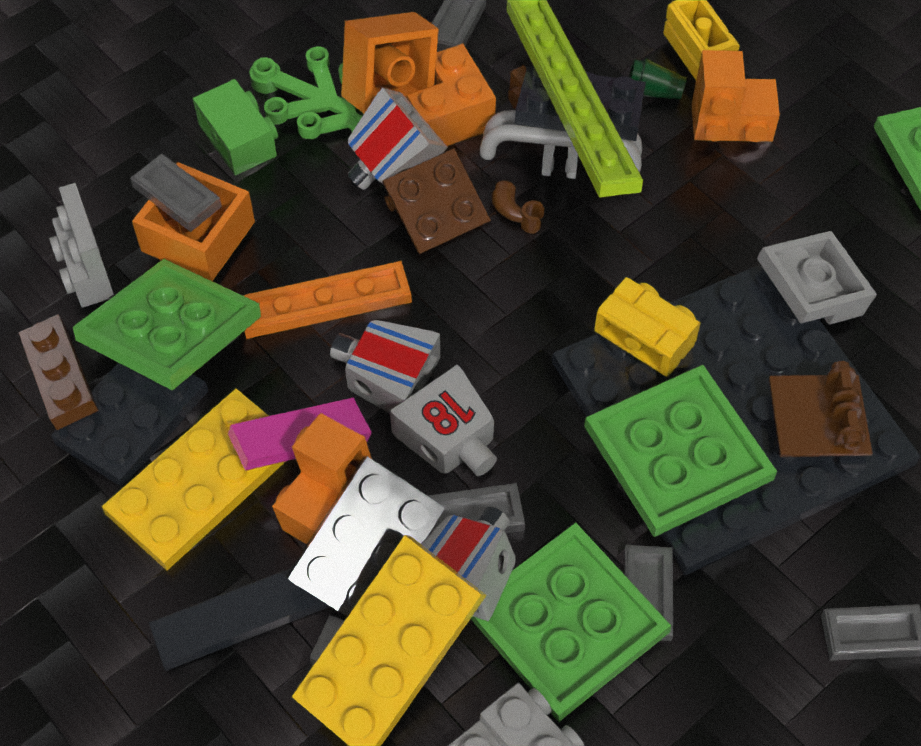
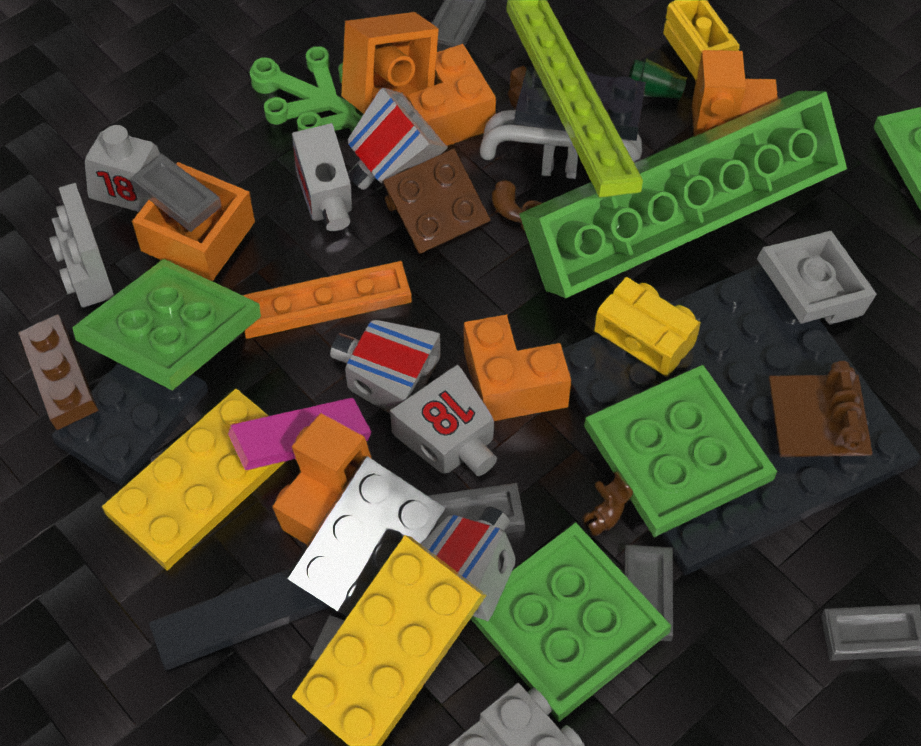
(111, 165): none -> light grey torso
(236, 126): bright green brick -> none
(323, 175): none -> light grey torso
(514, 380): none -> orange brick
(609, 511): none -> reddish brown arm
(685, 192): none -> bright green brick

